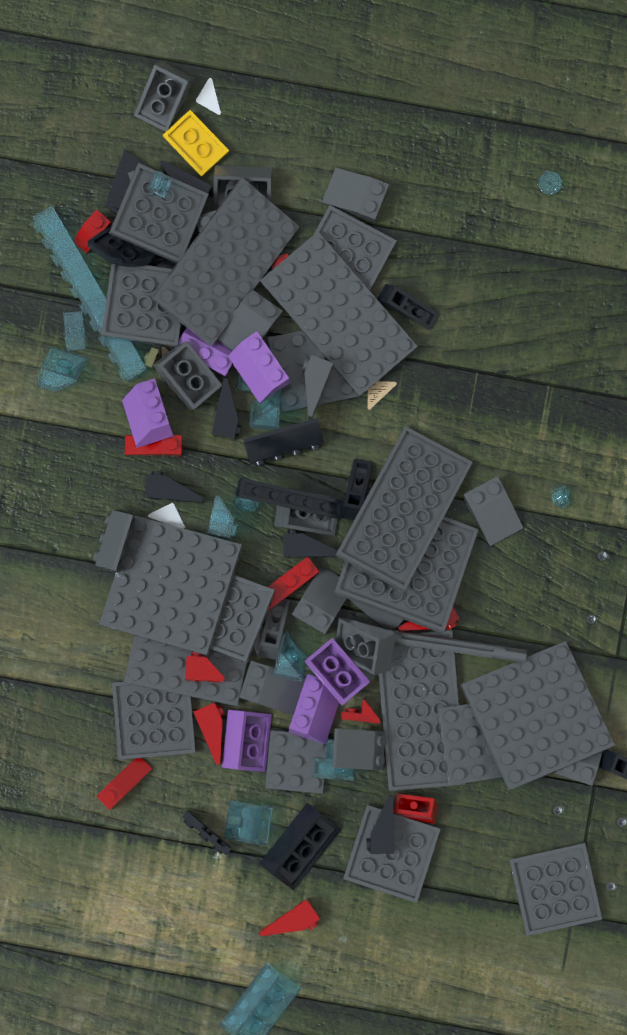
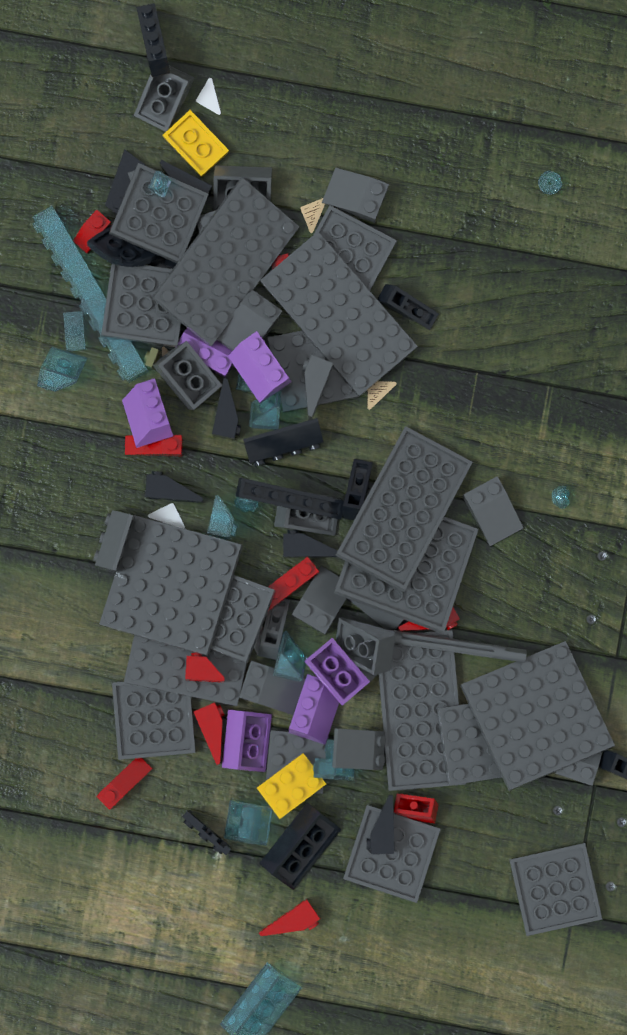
(153, 40): none -> black brick
(290, 786): none -> yellow plate
(312, 213): none -> tan sticker
(366, 715): red slope -> none

